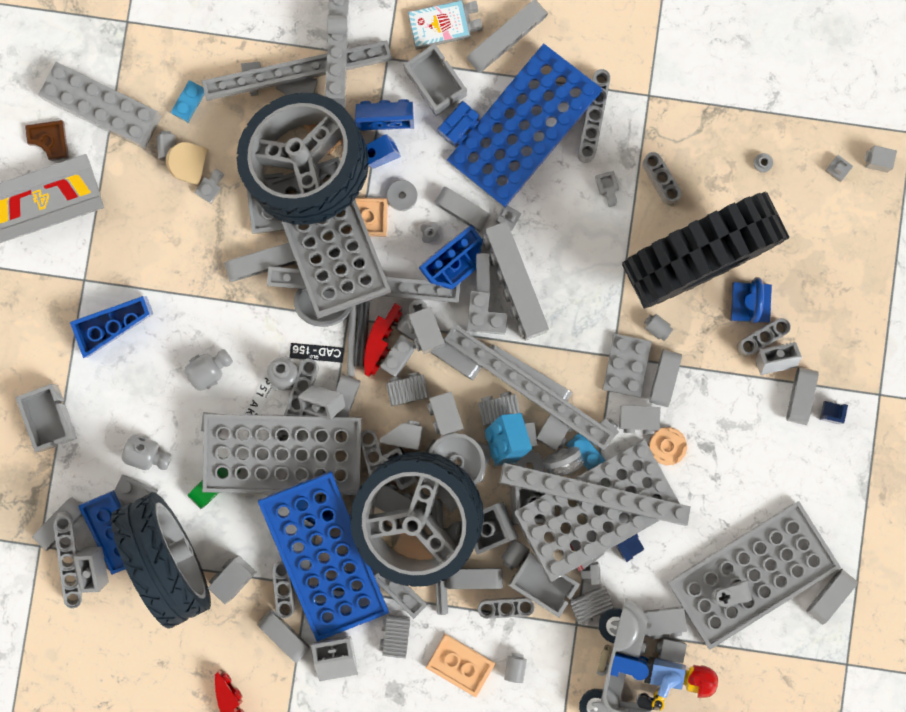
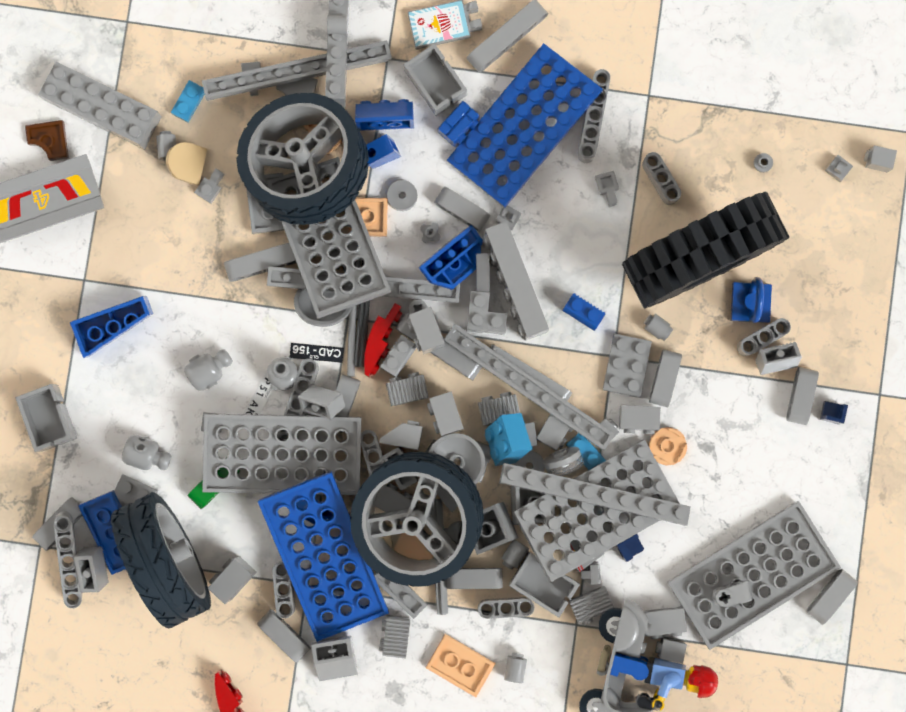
(584, 312): none -> blue brick

